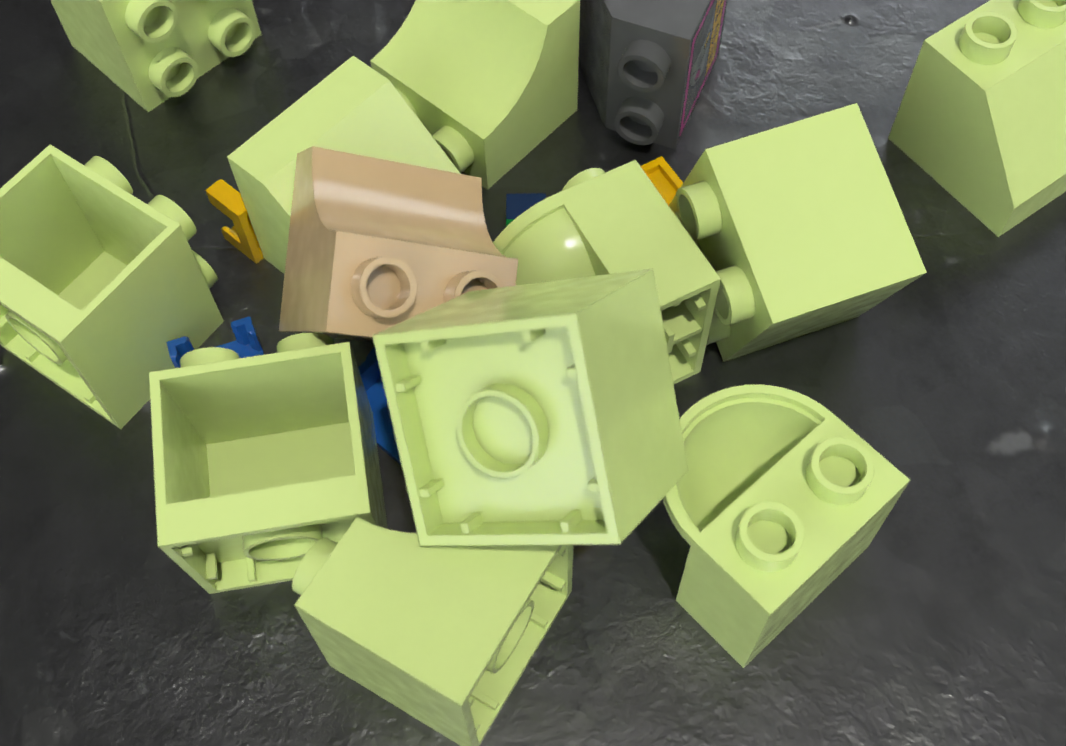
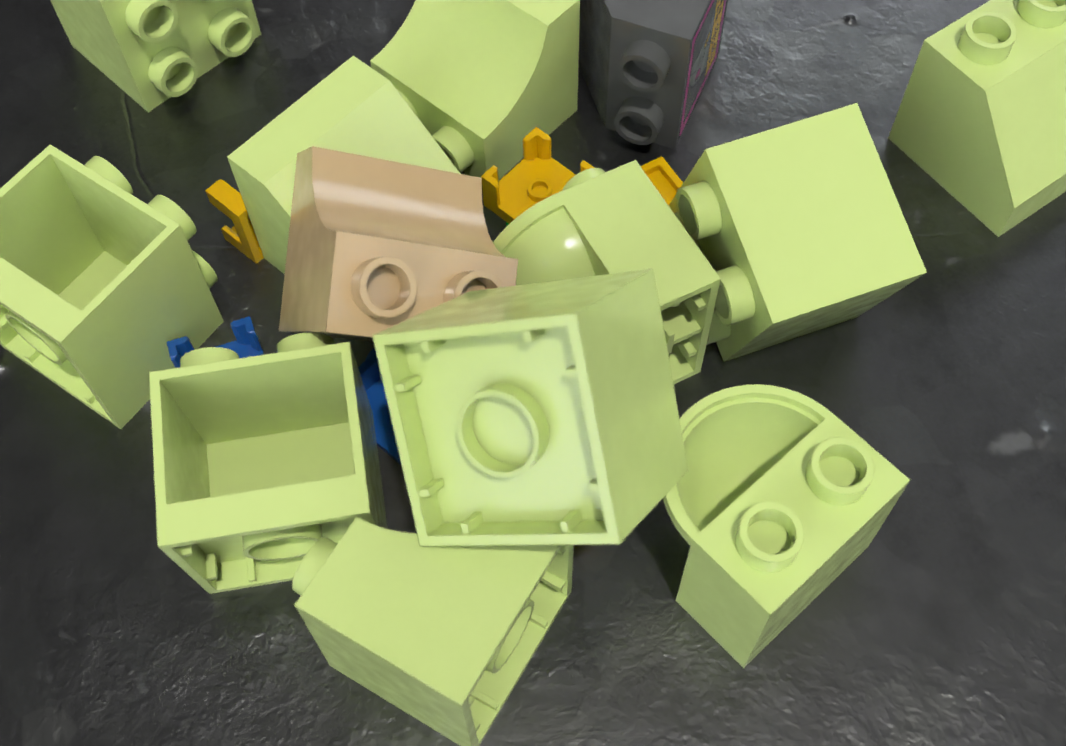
(529, 181): none -> yellow panel

